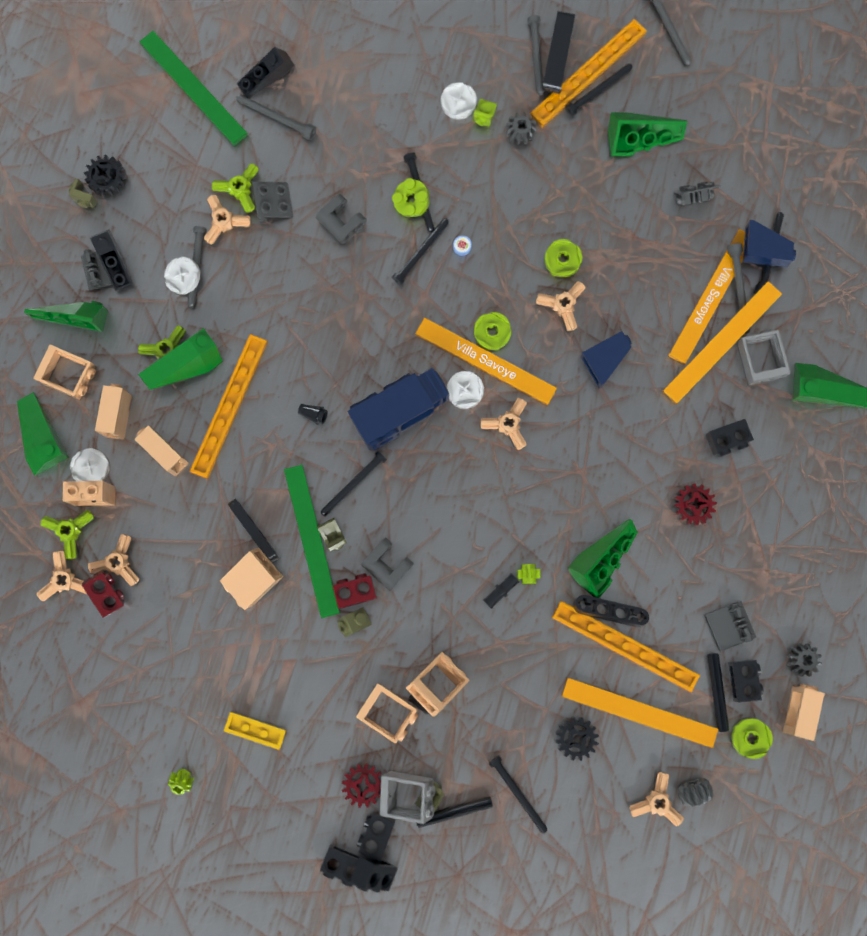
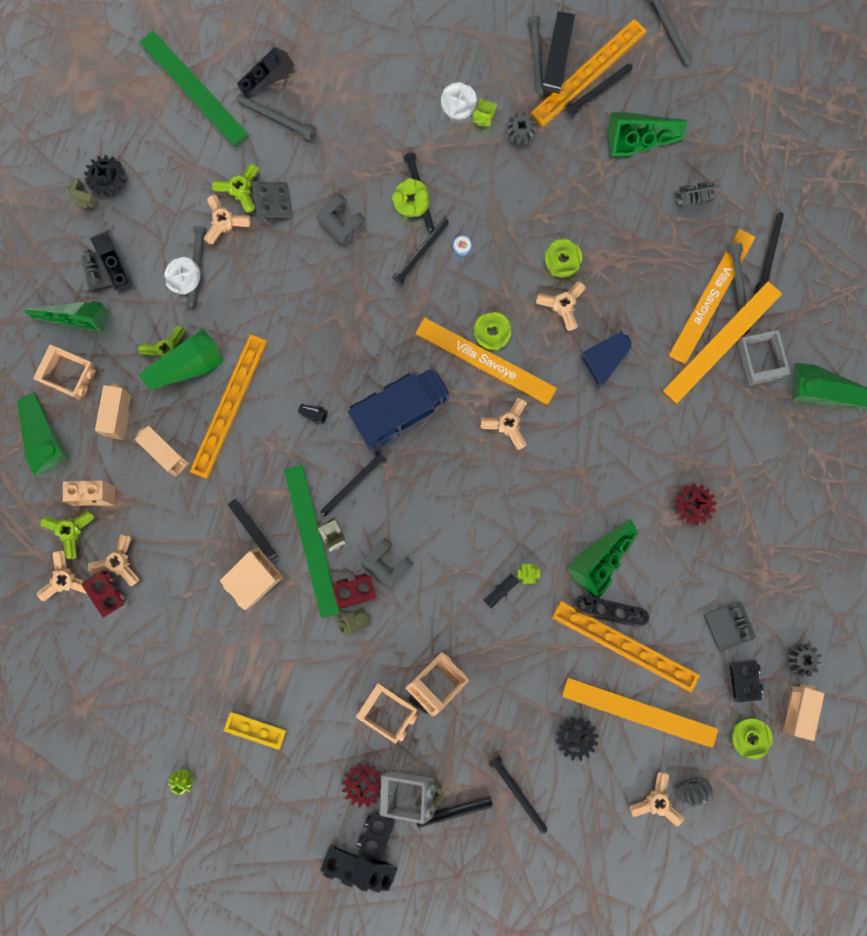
(89, 465): white tile -> none
(465, 389): white tile -> none
(718, 692): black axle -> none
(727, 433): black brick -> none
(766, 246): dark blue slope -> none

